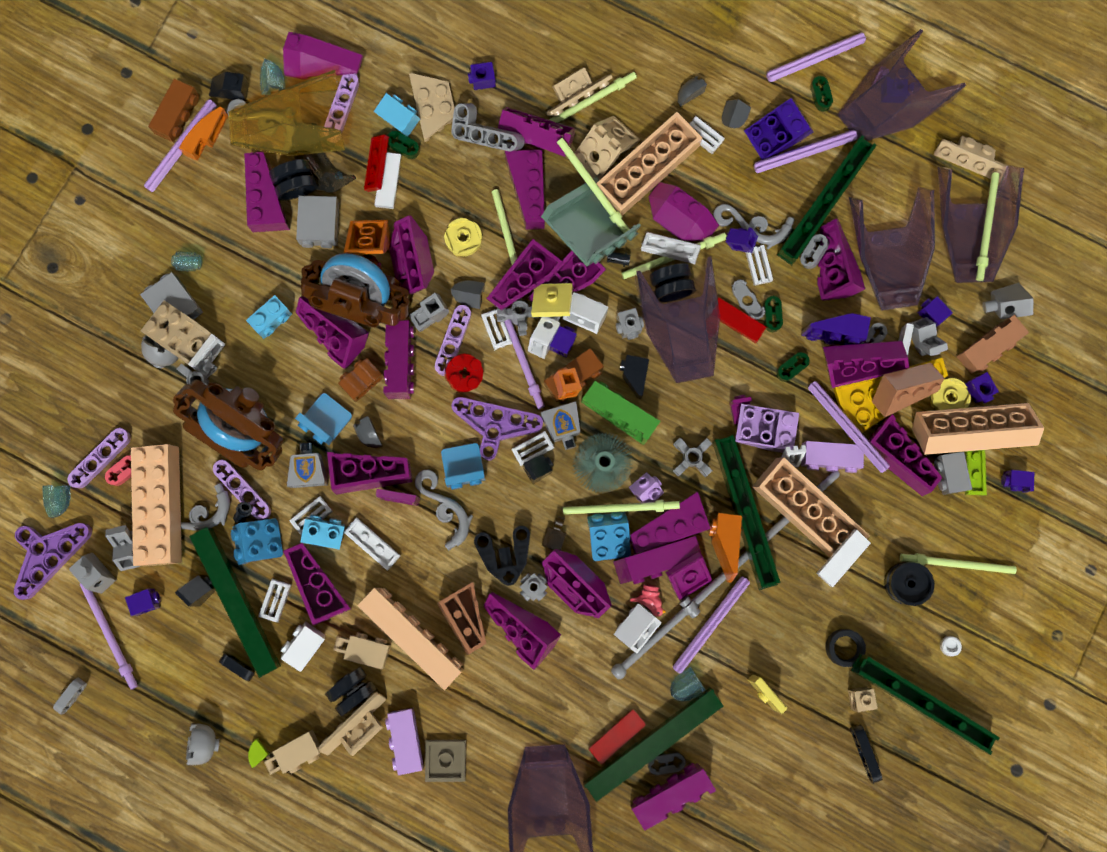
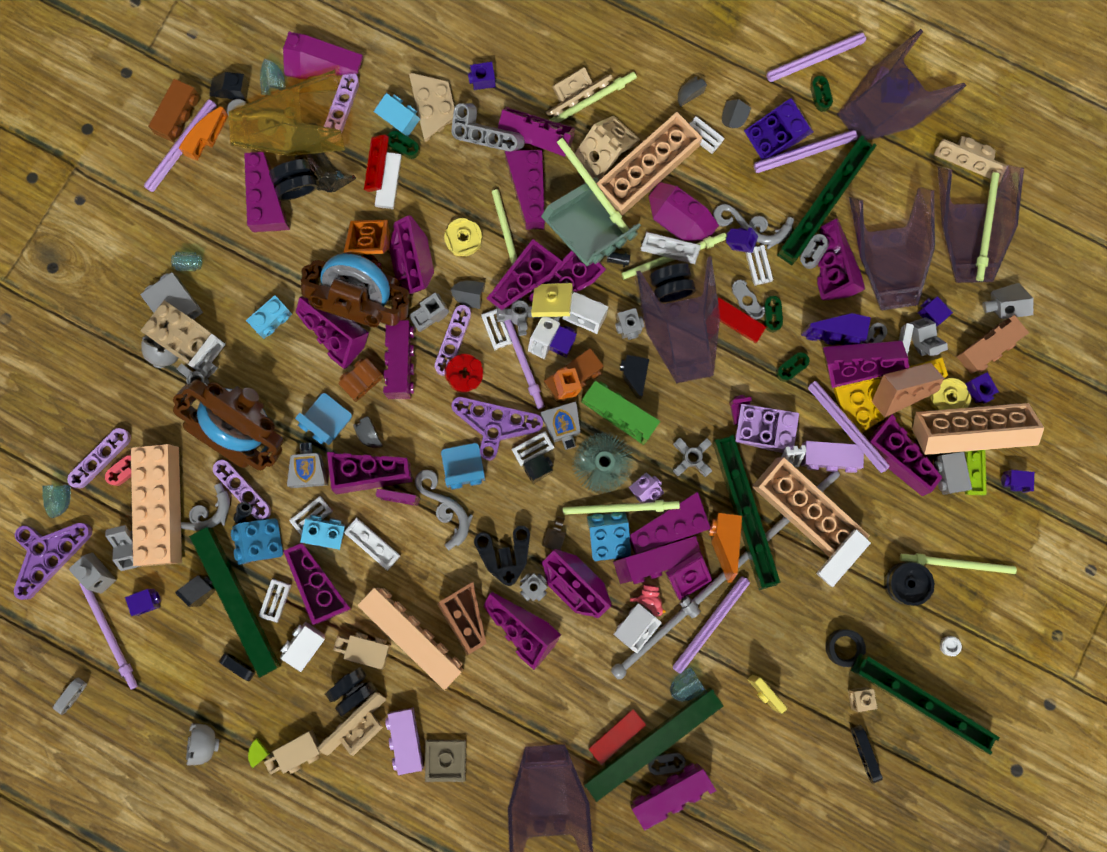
(317, 221): light grey brick -> none

